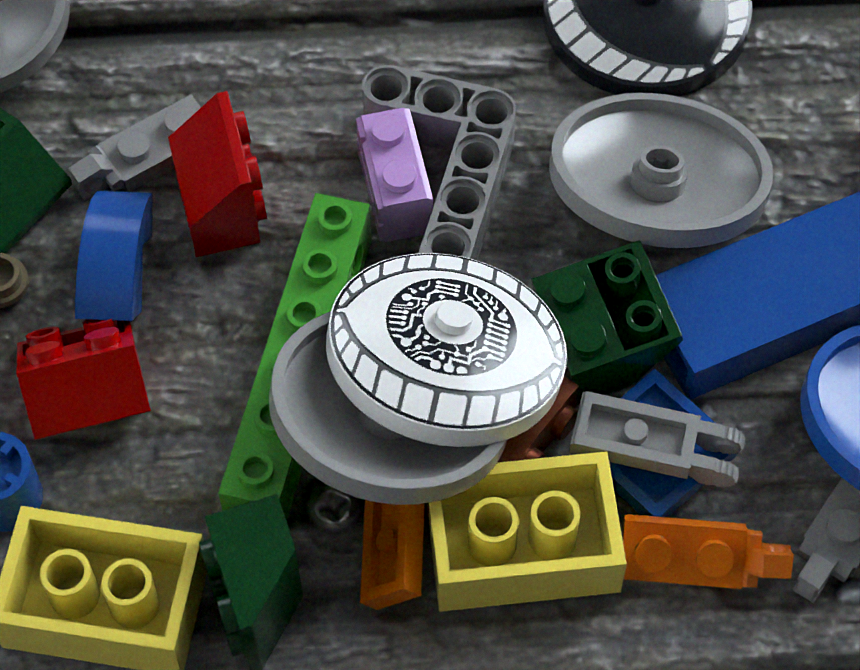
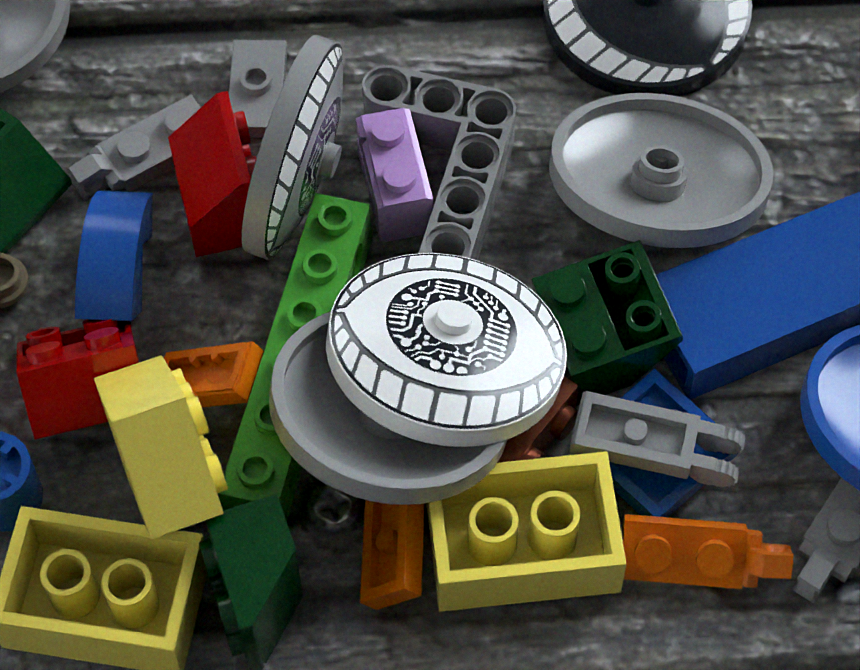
(162, 445): none -> light yellow brick
(219, 372): none -> orange plate
(256, 80): none -> light grey plate
(295, 148): none -> light grey dish

